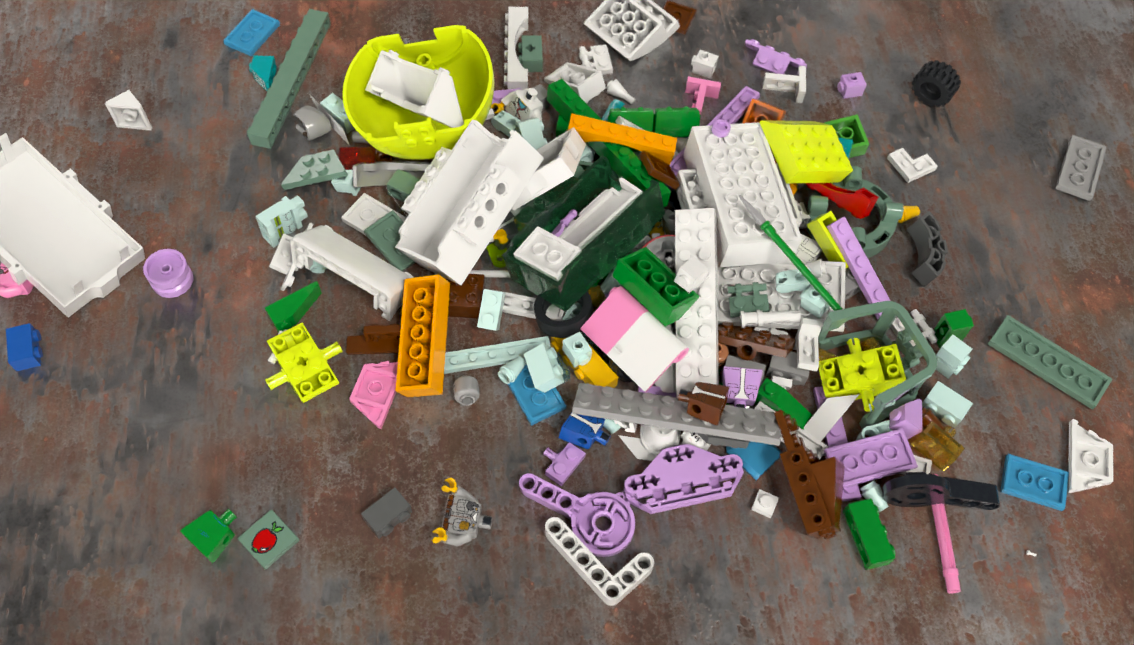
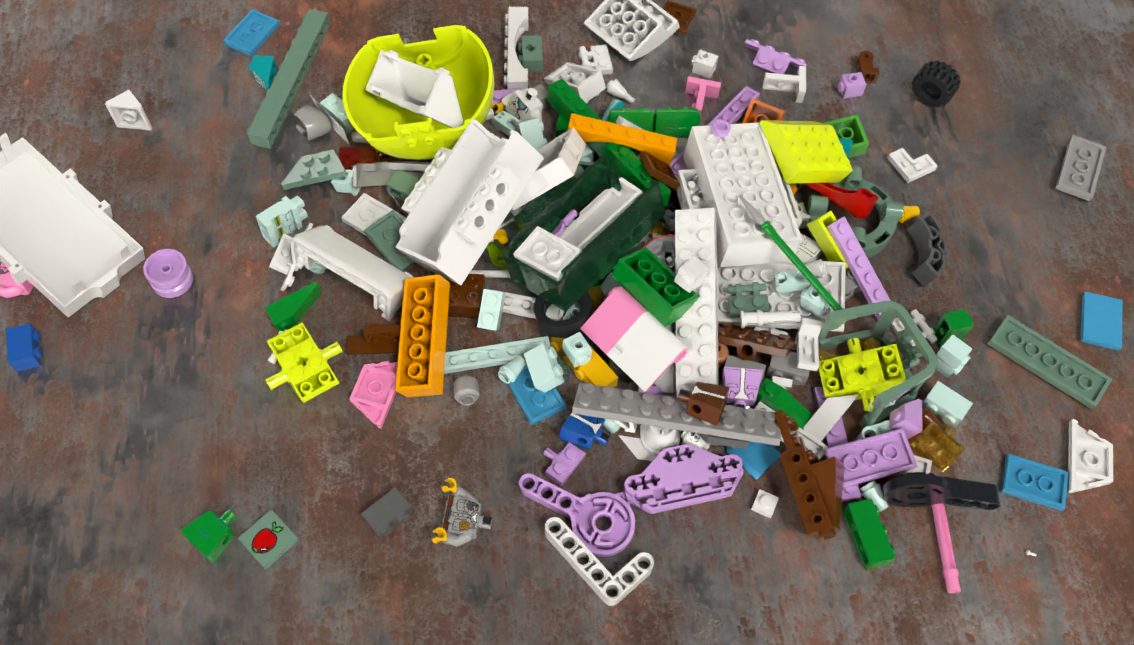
(866, 67): none -> reddish brown leg
(1101, 321): none -> dark azure tile

